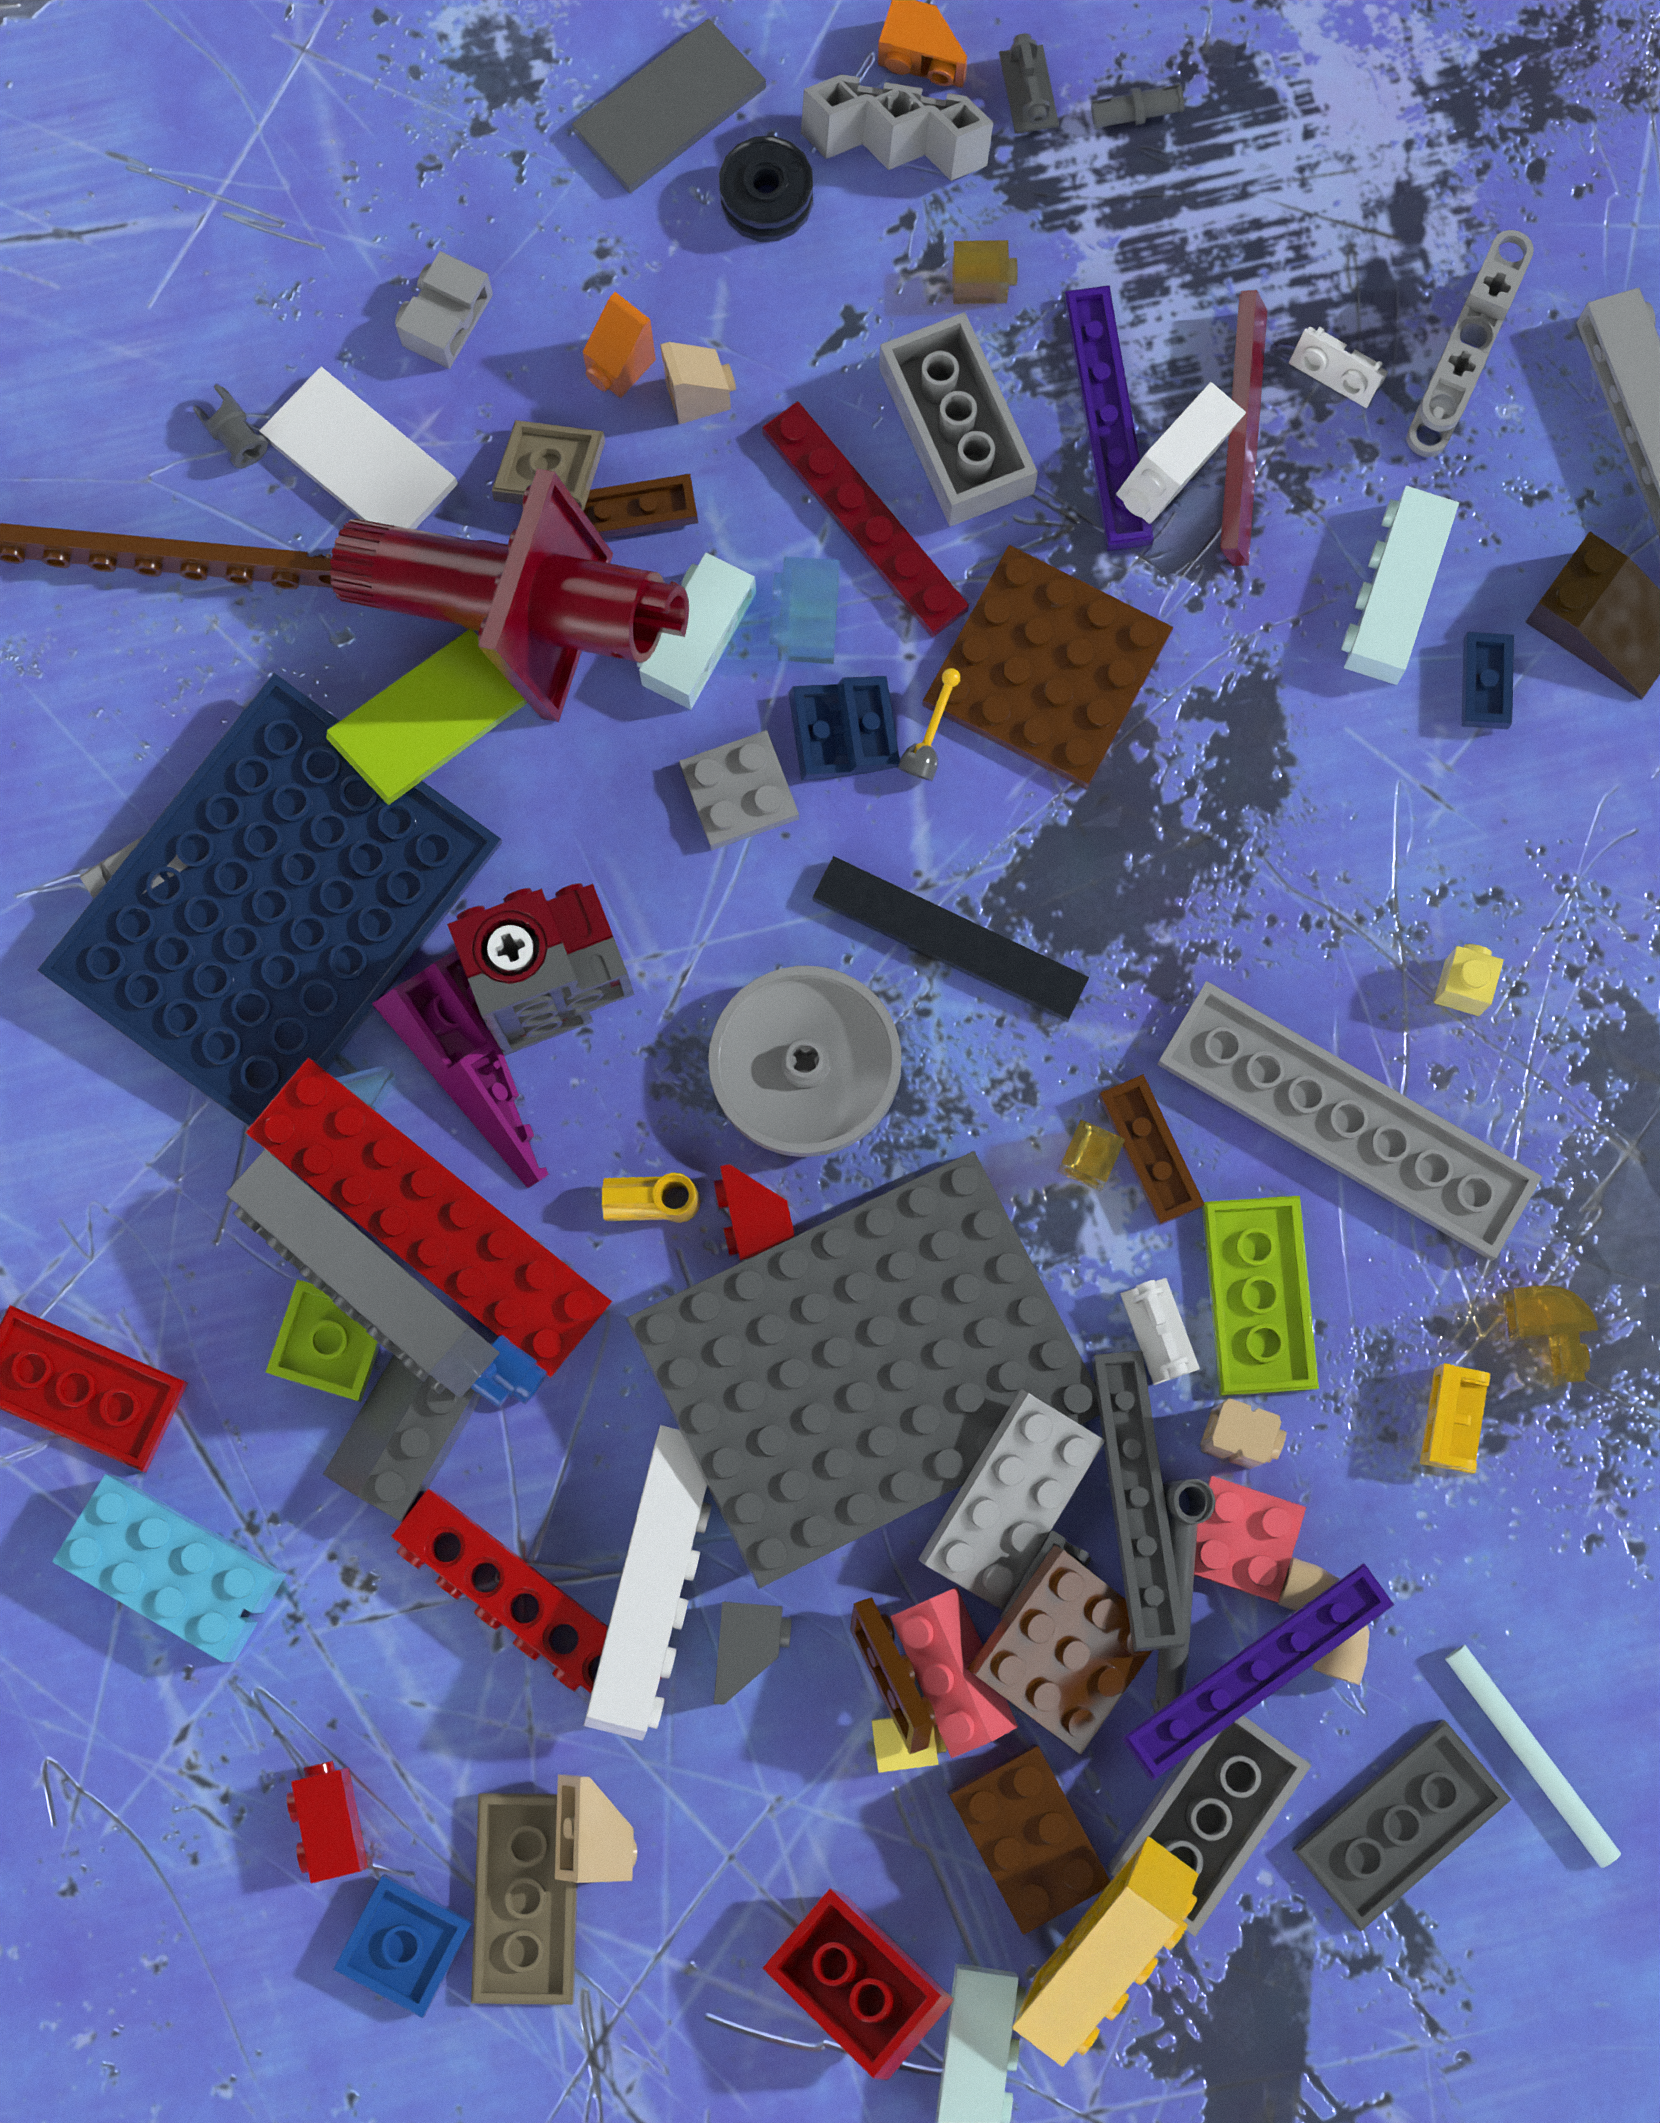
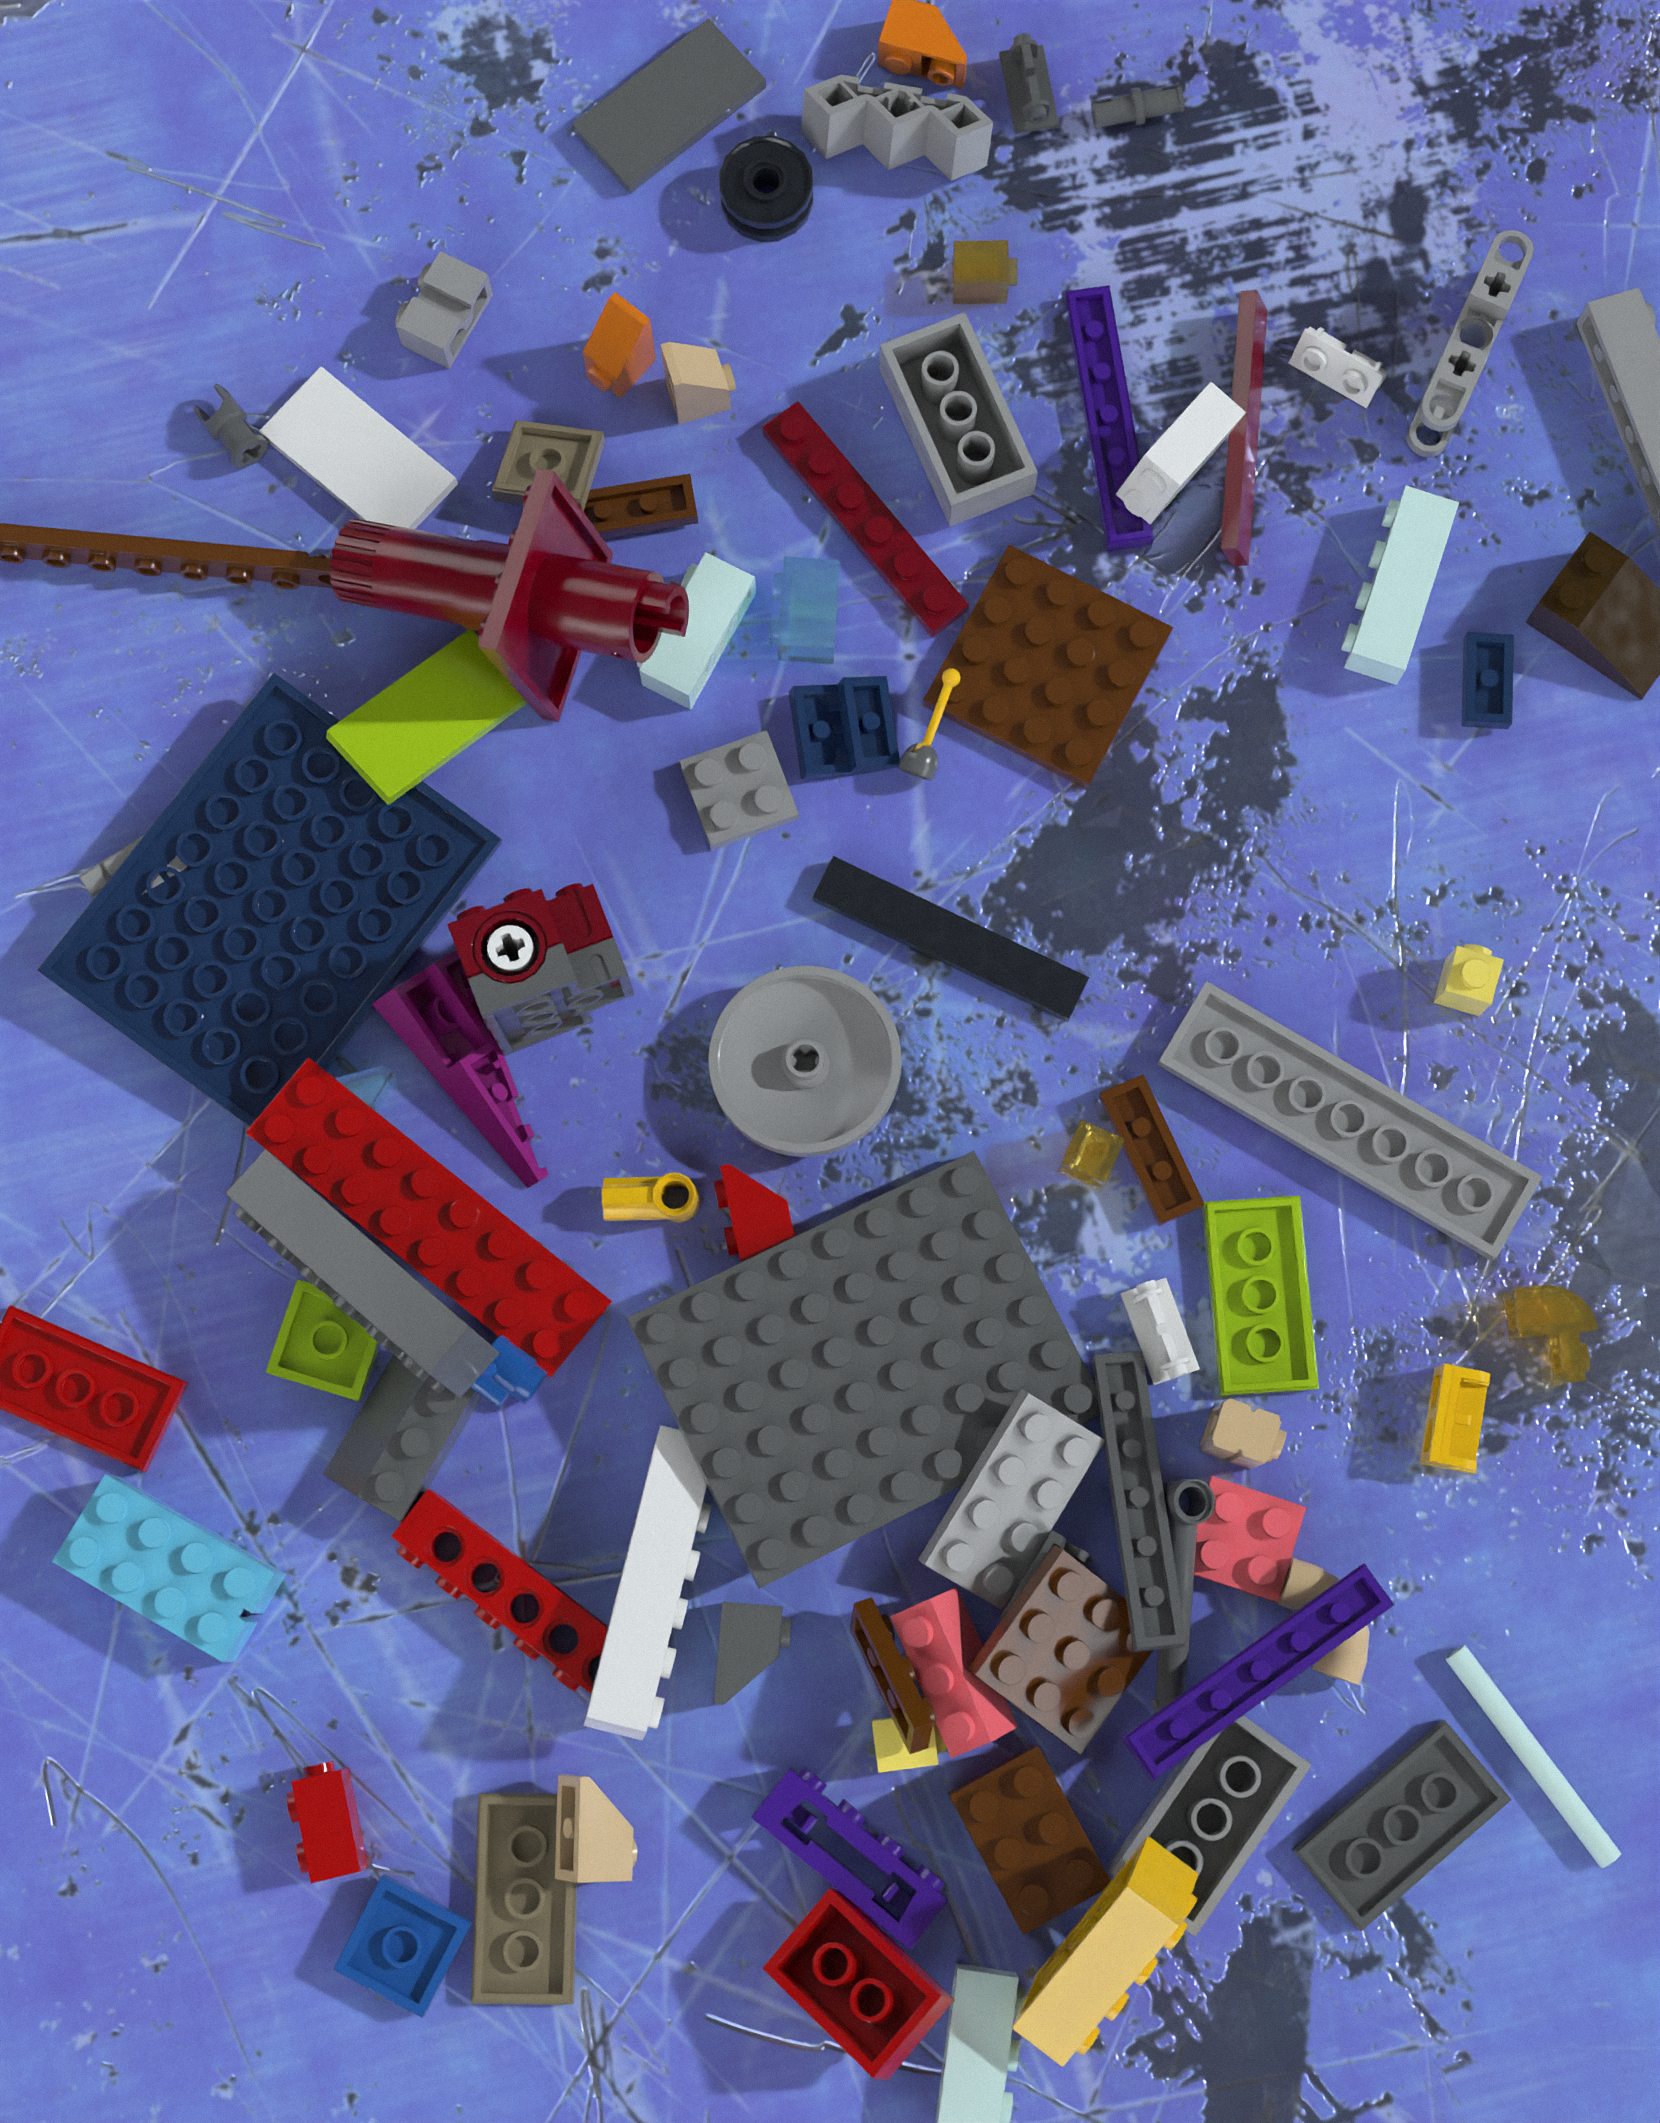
(916, 1909): none -> dark purple brick

